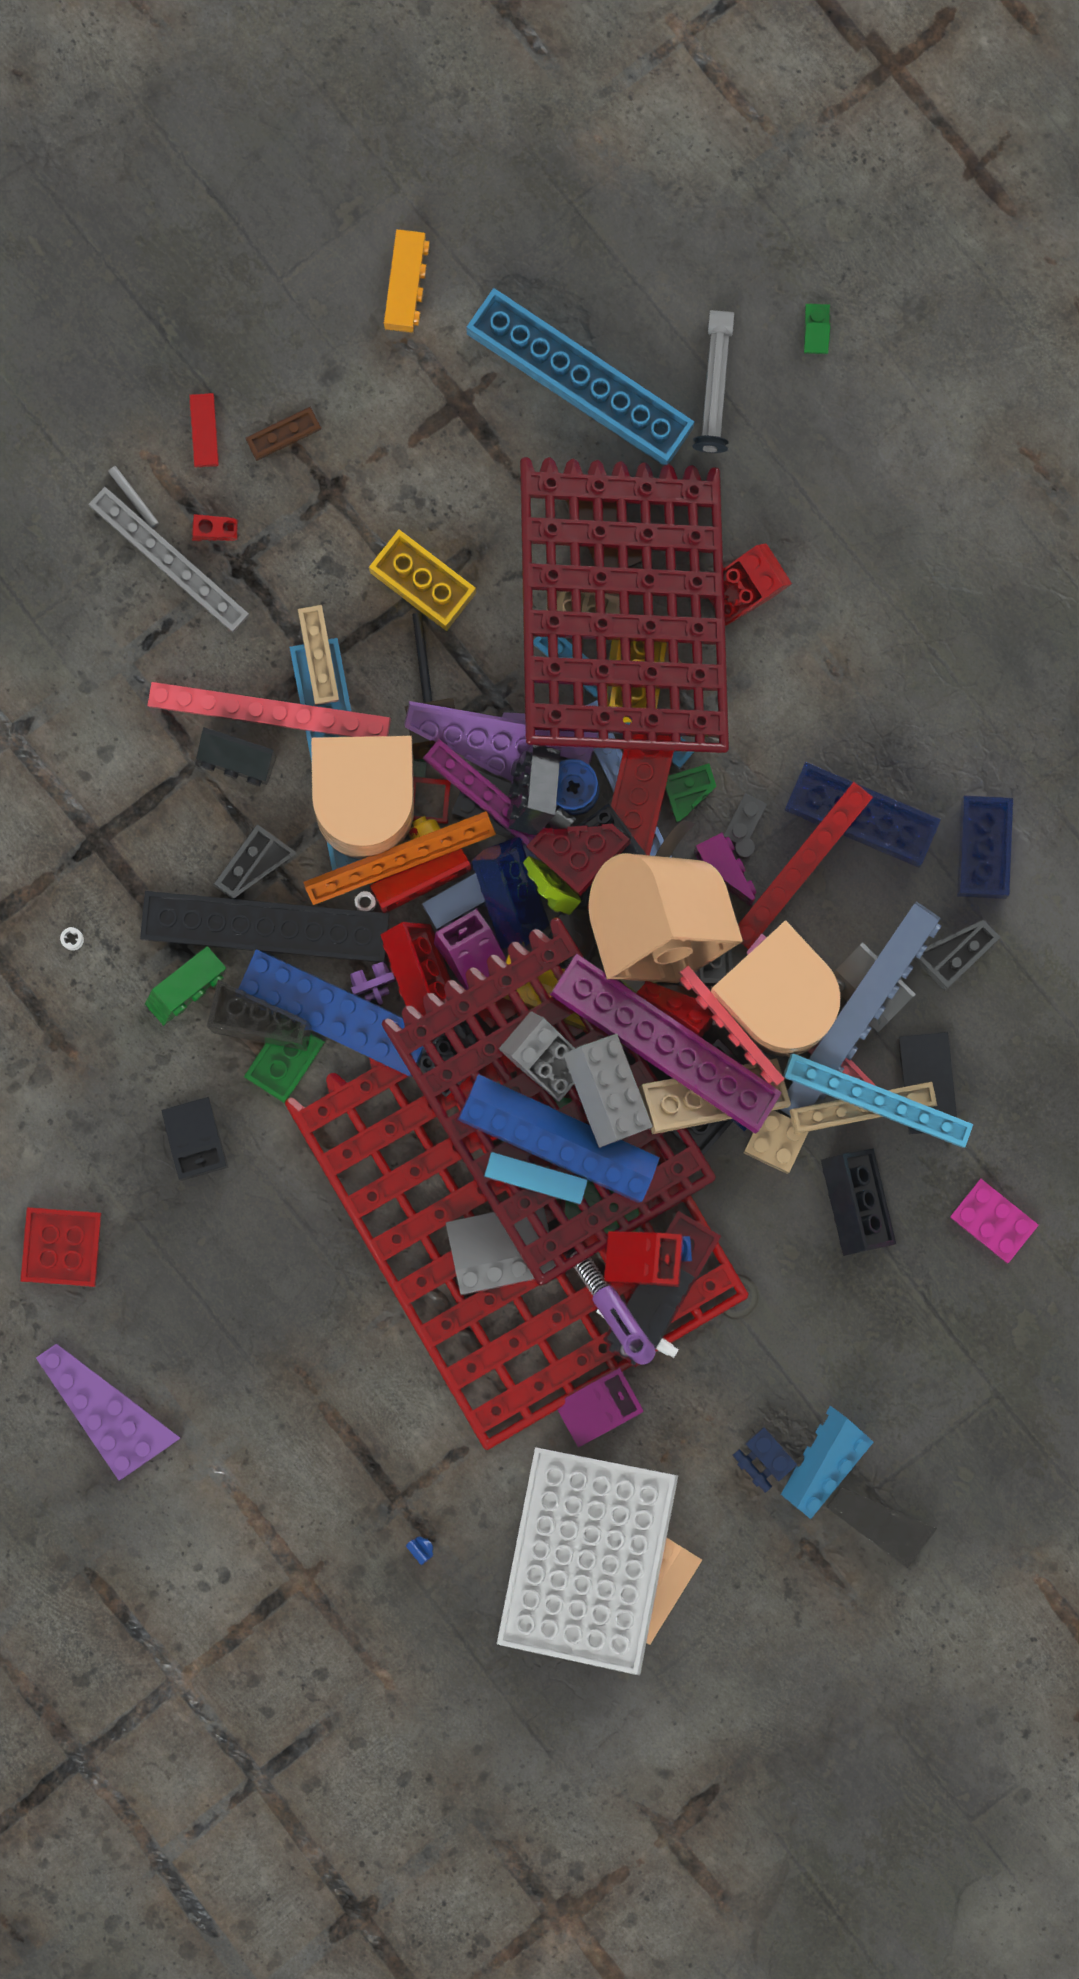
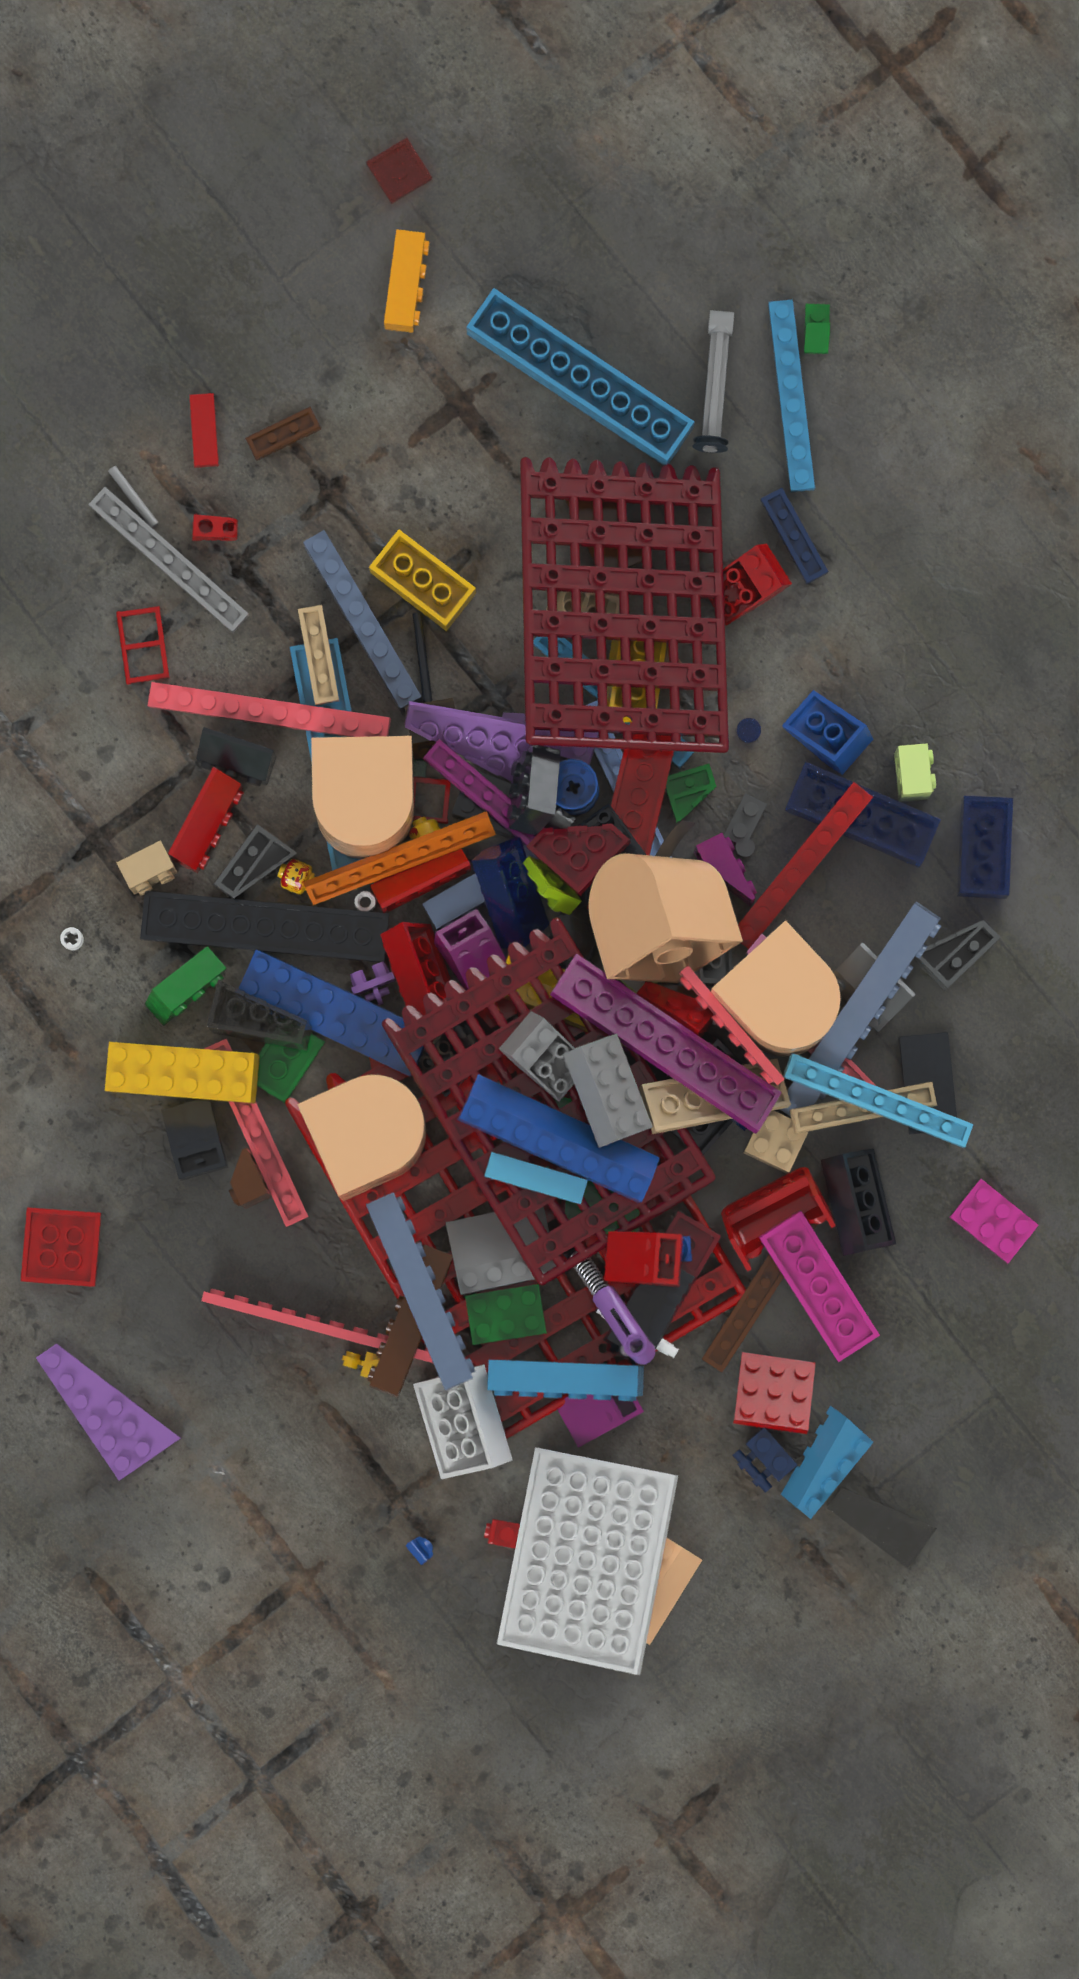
(147, 868): none -> tan brick
(160, 642): none -> red window
(182, 1072): none -> yellow brick
(205, 821): none -> red slope
(247, 1182): none -> reddish brown slope
(267, 1156): none -> coral plate
(294, 875): none -> yellow head
(310, 1322): none -> coral plate
(353, 1360): none -> yellow plate
(362, 620): none -> sand blue brick
(365, 1132): none -> light nougat brick
(399, 170): none -> clear red tile
(404, 1336): none -> reddish brown brick
(420, 1292): none -> sand blue brick
(463, 1425): none -> white slope
(502, 1533): none -> red bracket
(505, 1314): none -> green plate
(570, 1378): none -> dark azure brick
(744, 1314): none -> reddish brown plate
(748, 730): none -> clear blue tile
(768, 1207): none -> red windscreen
(774, 1393): none -> plate
(791, 395): none -> dark azure plate
(794, 536): none -> dark blue plate
(819, 1286): none -> dark pink plate
(828, 732): none -> blue slope
(913, 772): none -> yellowish green brick

